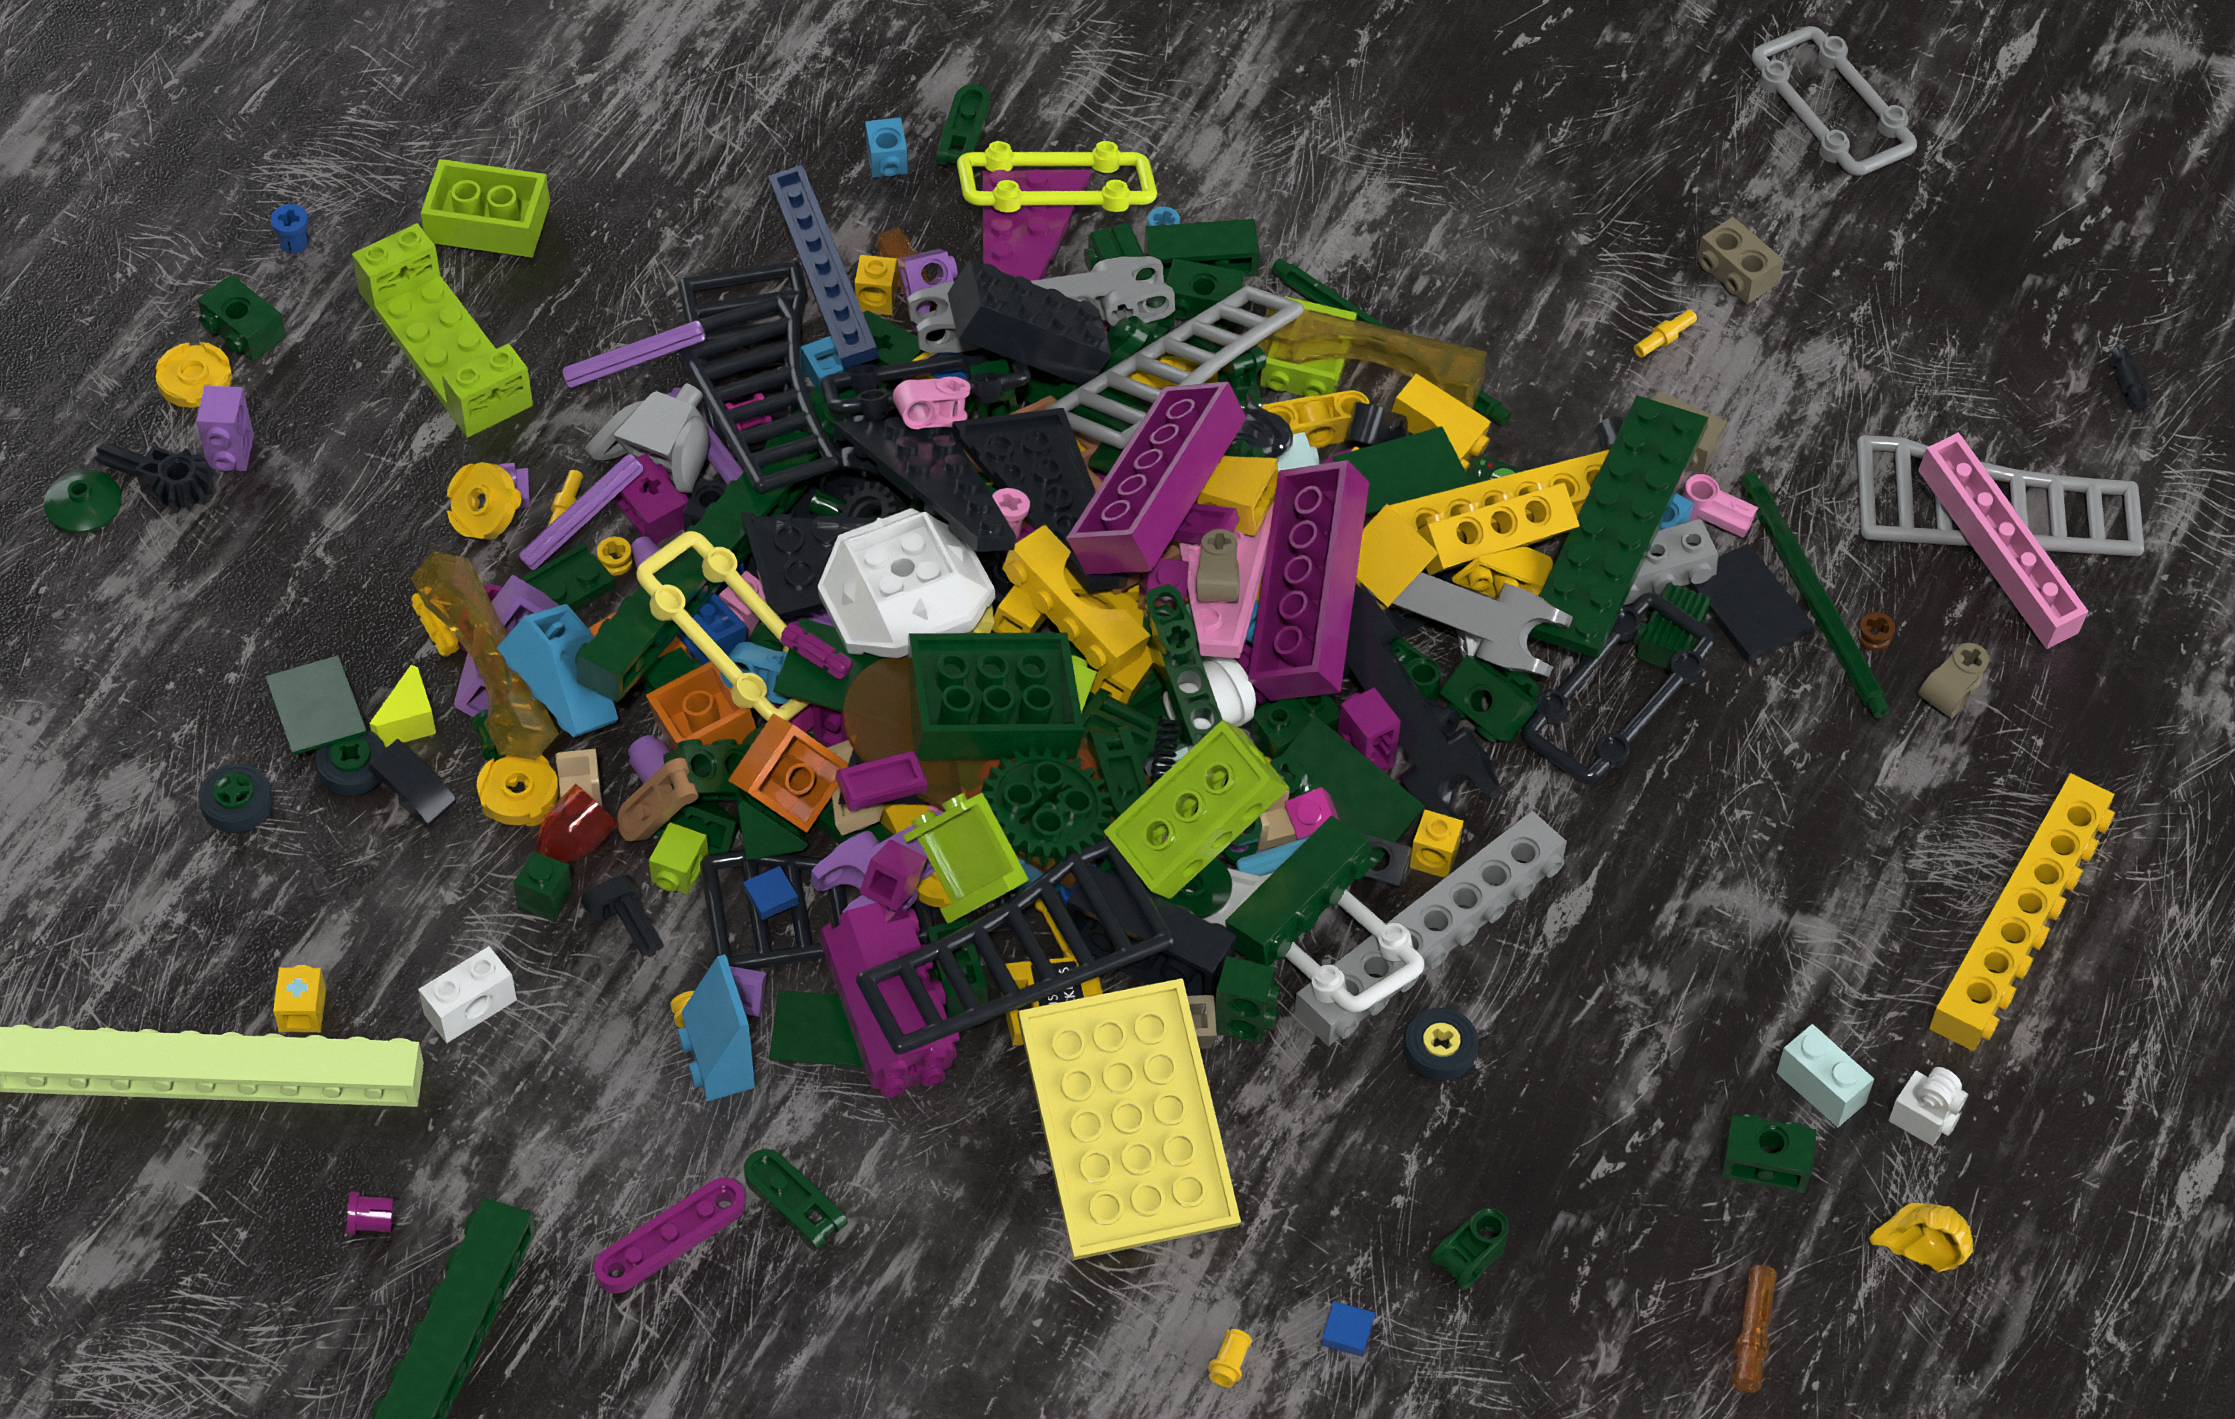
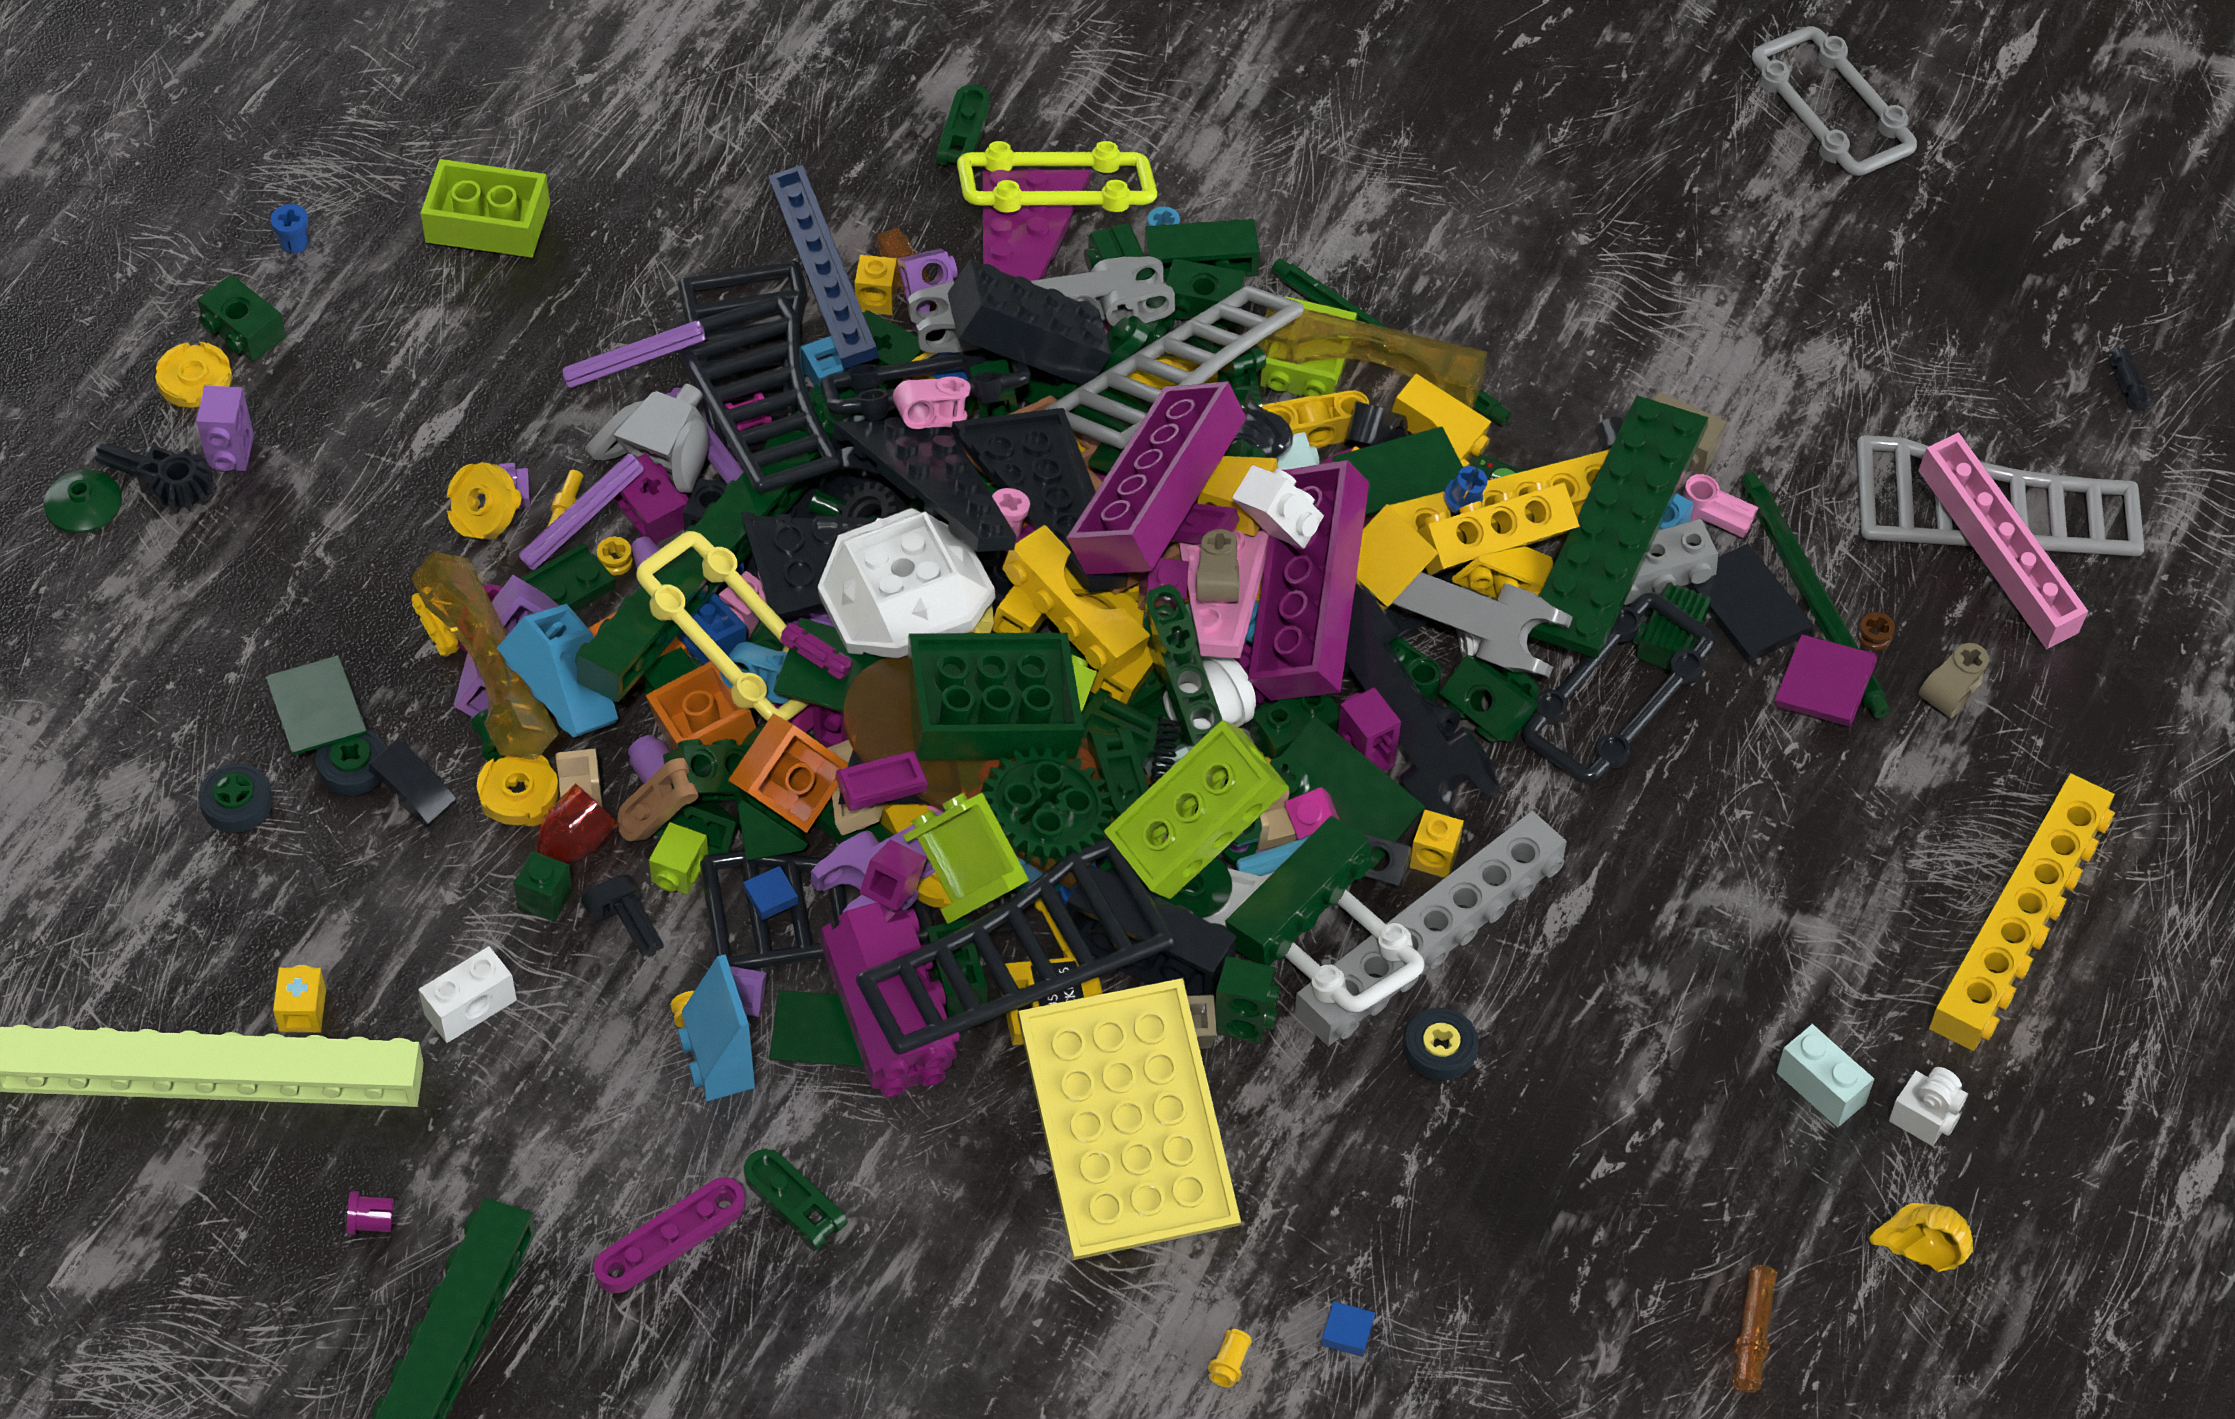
(405, 712): neon yellow slope -> none
(437, 333): lime plate -> none
(886, 147): dark azure brick -> none
(1278, 505): none -> white brick
(1464, 482): none -> blue bush
(1469, 1254): dark green piece -> none
(1665, 333): yellow bar -> none
(1740, 260): dark tan brick -> none
(1749, 1163): dark green brick -> none
(1825, 680): none -> magenta tile

